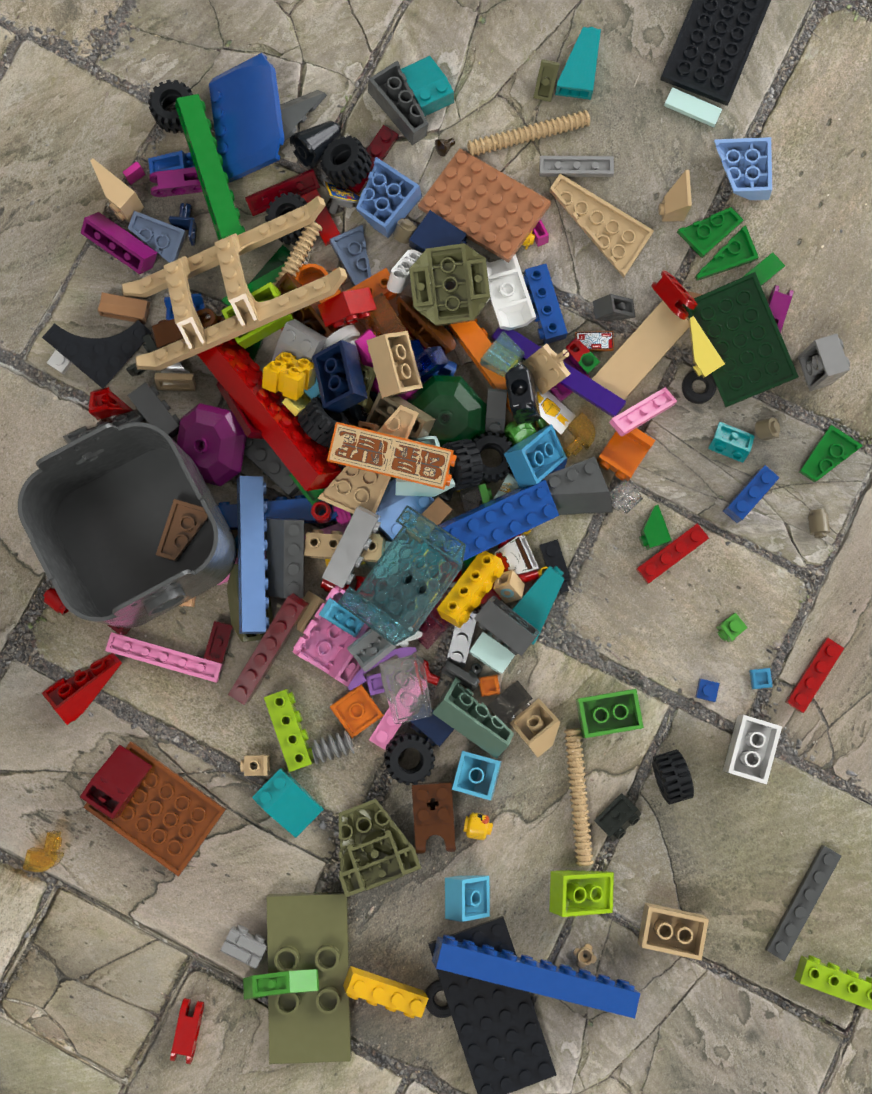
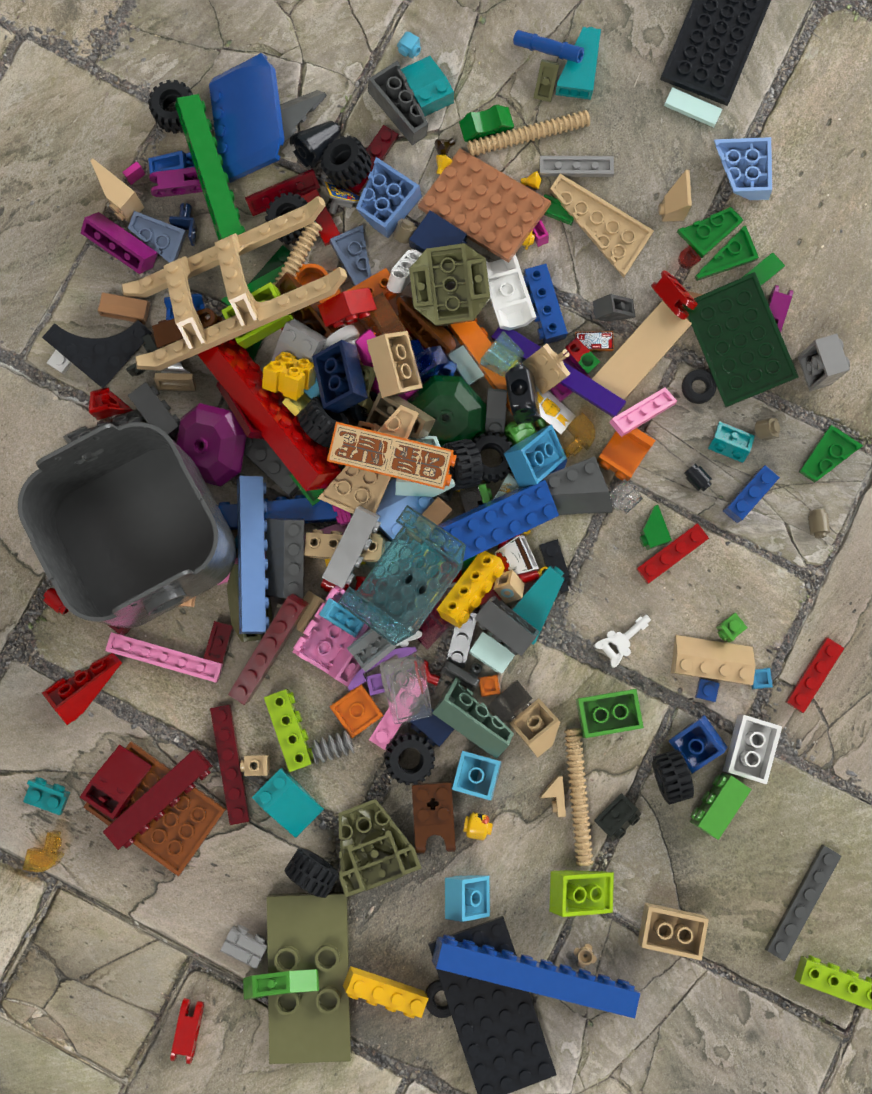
(46, 796): none -> teal bracket
(157, 799): none -> dark red brick
(180, 529): medium nougat wing -> none
(230, 764): none -> dark red plate
(311, 873): none -> black tyre
(319, 506): red brick -> none
(409, 45): none -> medium azure plate
(442, 162): none -> yellow rock
(466, 365): none -> light aqua tile
(486, 123): none -> green brick
(533, 180): none -> yellow rock
(548, 46): none -> blue piece
(556, 790): none -> tan slope
(557, 212): none -> green tile
(621, 641): none -> white piece
(688, 258): none -> clear red tile
(698, 477): none -> black brick
(698, 743): none -> blue slope
(703, 352): light yellow slope -> none
(713, 660): none -> tan slope
(719, 805): none -> bright green brick

